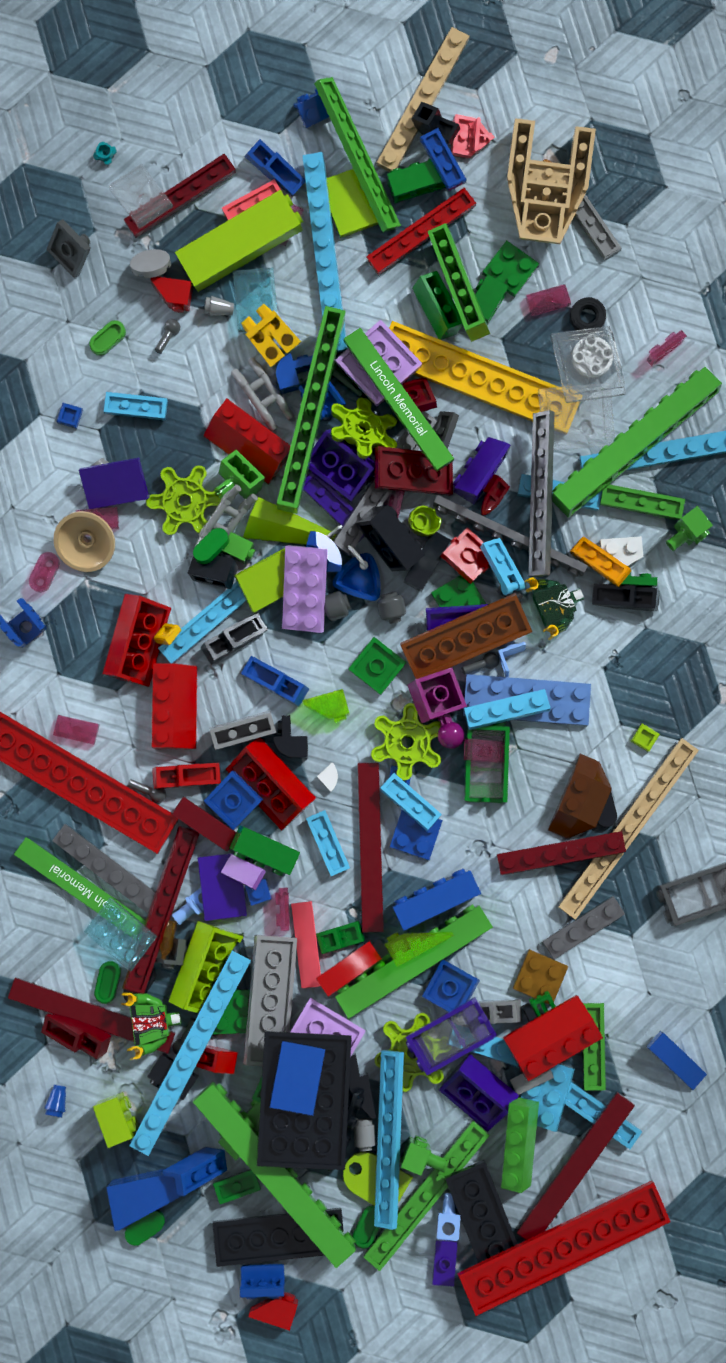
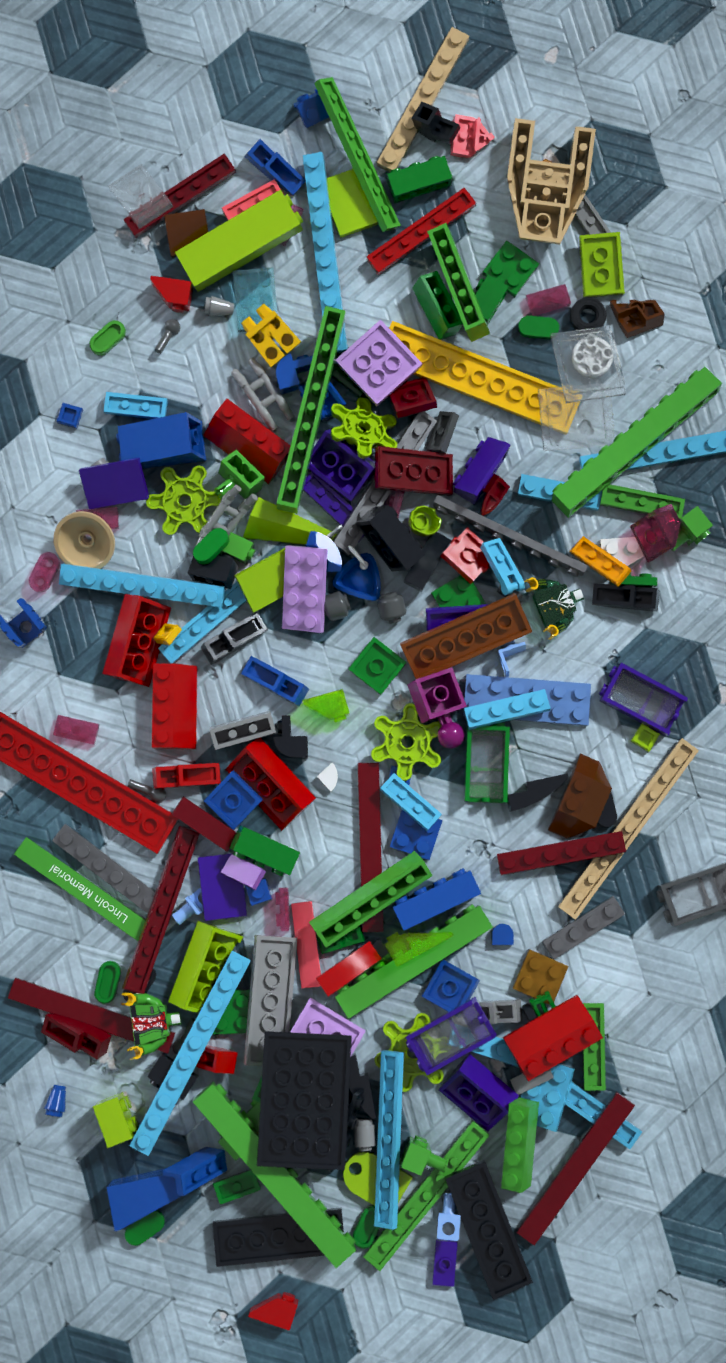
(69, 248): dark grey tile -> none
(104, 147): teal plate -> none
(120, 934): clear light blue plate -> none
(142, 585): none -> medium azure plate
(150, 263): light grey tile -> none
(163, 441): none -> blue slope
(166, 945): clear orange piece -> none
(175, 956): dark grey bracket -> none
(185, 228): none -> reddish brown slope
(262, 1281): blue bracket -> none
(297, 1078): blue tile -> none
(328, 843): medium azure plate -> none
(370, 898): none -> bright green brick
(398, 399): bright green tile -> none
(443, 159): blue tile -> none
(484, 750): clear pink plate -> none
(489, 661): dark grey bar -> none
(502, 935): none -> blue tile
(535, 791): none -> black slope
(538, 327): none -> green tile
(541, 494): flat silver plate -> none
(563, 1247): red plate -> none
(601, 264): none -> lime tile
(637, 316): none -> reddish brown slope
(642, 698): none -> door
(657, 532): none -> clear pink slope
(671, 343): clear pink plate -> none
(676, 1060): blue slope -> none

